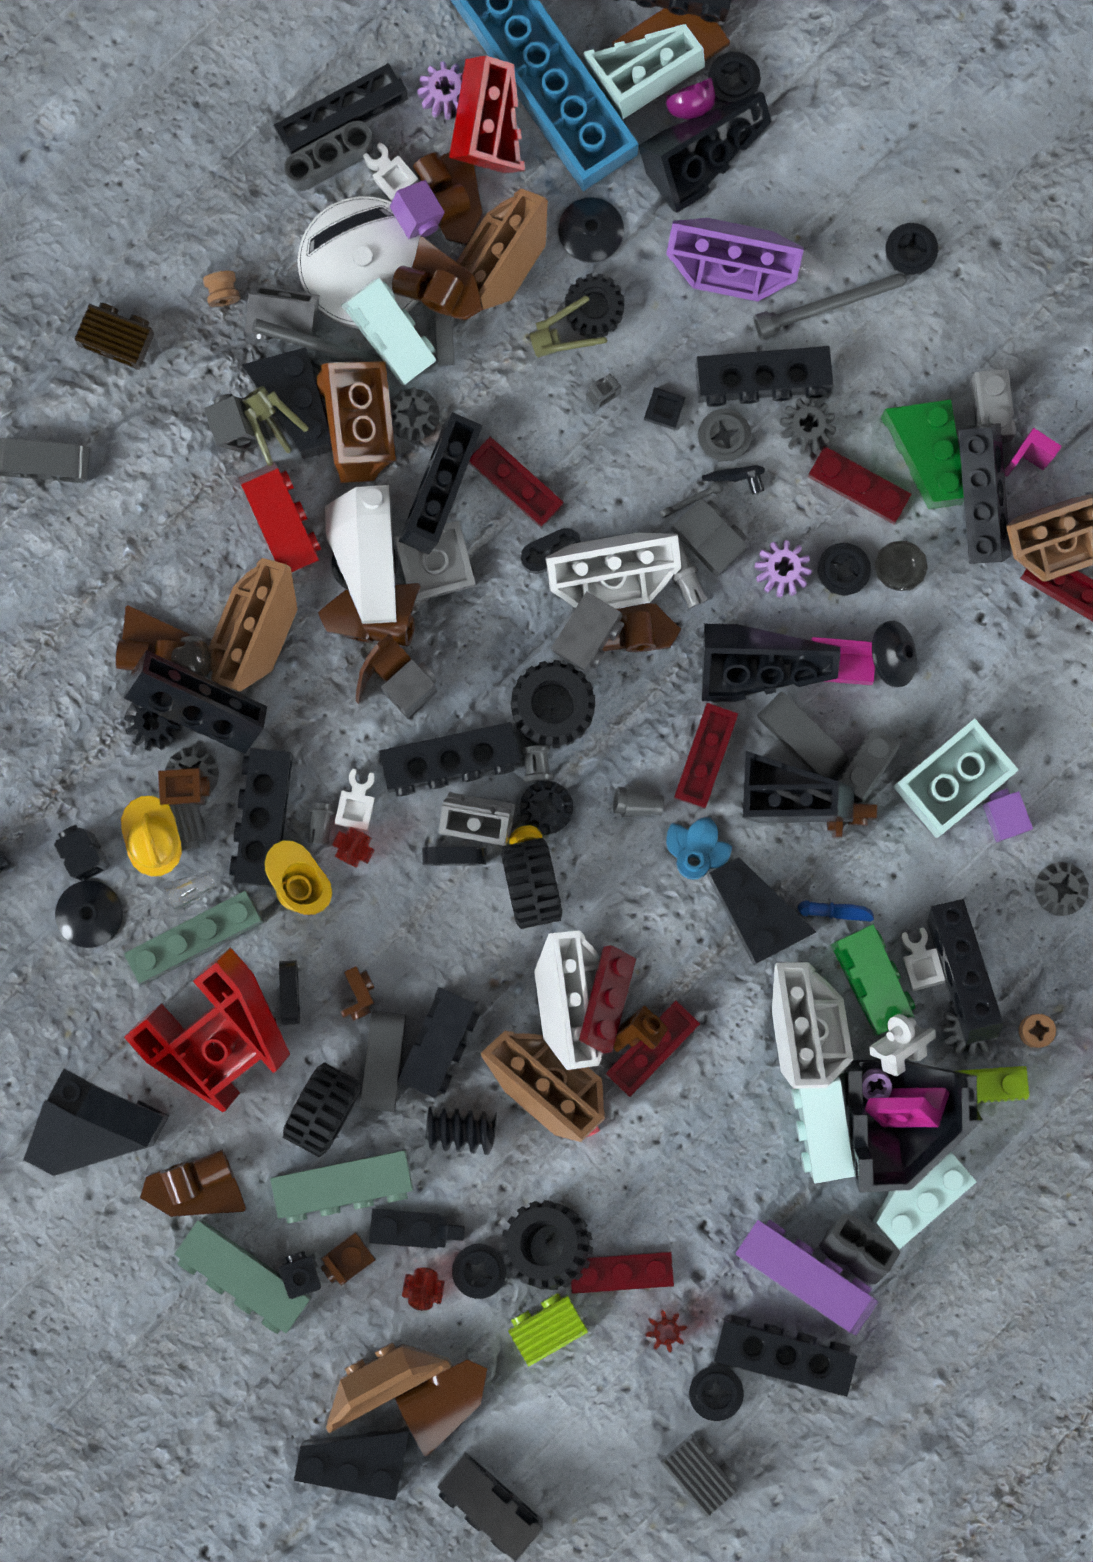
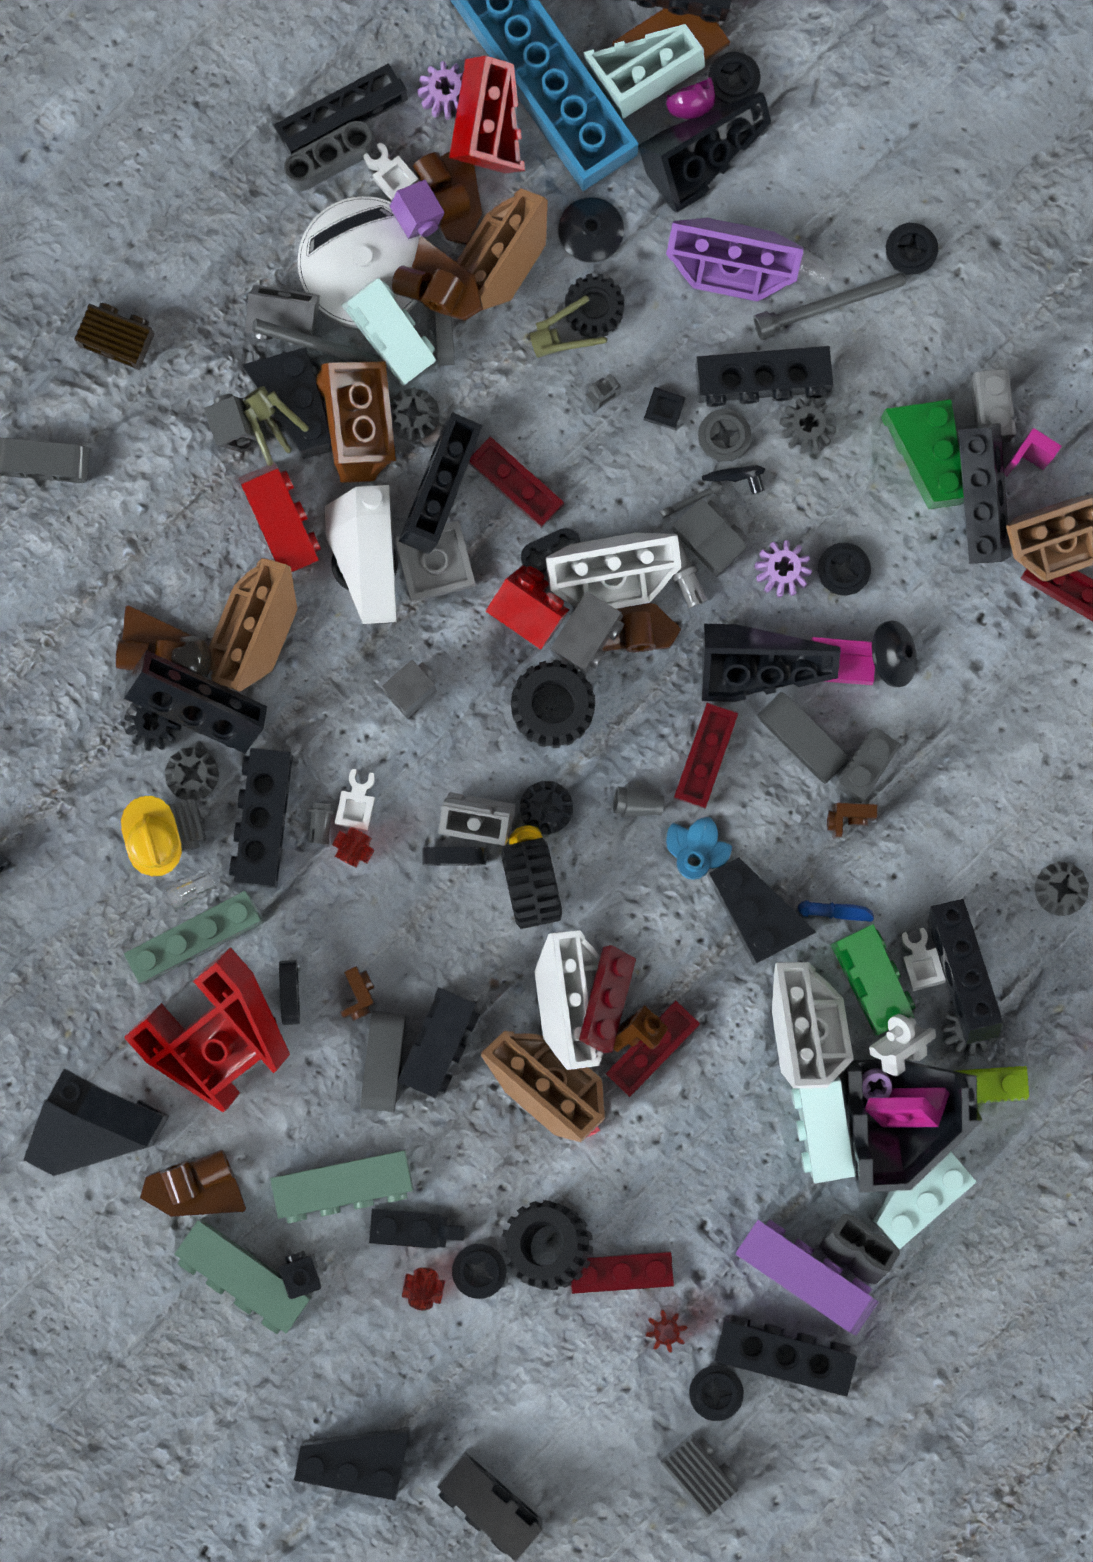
(81, 853): black brick -> none
(105, 919): black dish -> none
(183, 786): reddish brown bracket -> none
(221, 288): medium nougat wheel -> none
(297, 878): yellow piece -> none
(321, 1109): black tyre -> none
(342, 618): reddish brown panel -> none
(347, 1260): reddish brown bracket -> none
(381, 1380): medium nougat wedge -> none
(385, 660): reddish brown panel -> none
(442, 1403): reddish brown panel -> none
(460, 1130): black piece -> none
(497, 737): black brick -> none
(526, 606): none -> red brick
(536, 764): dark grey bush -> none
(546, 1329): lime brick -> none
(792, 795): black wedge -> none
(859, 485): dark red plate -> none
(901, 565): clear smoke hair -> none
(955, 778): light aqua brick -> none
(1007, 815): medium lavender brick -> none
(1030, 1031): medium nougat wheel -> none

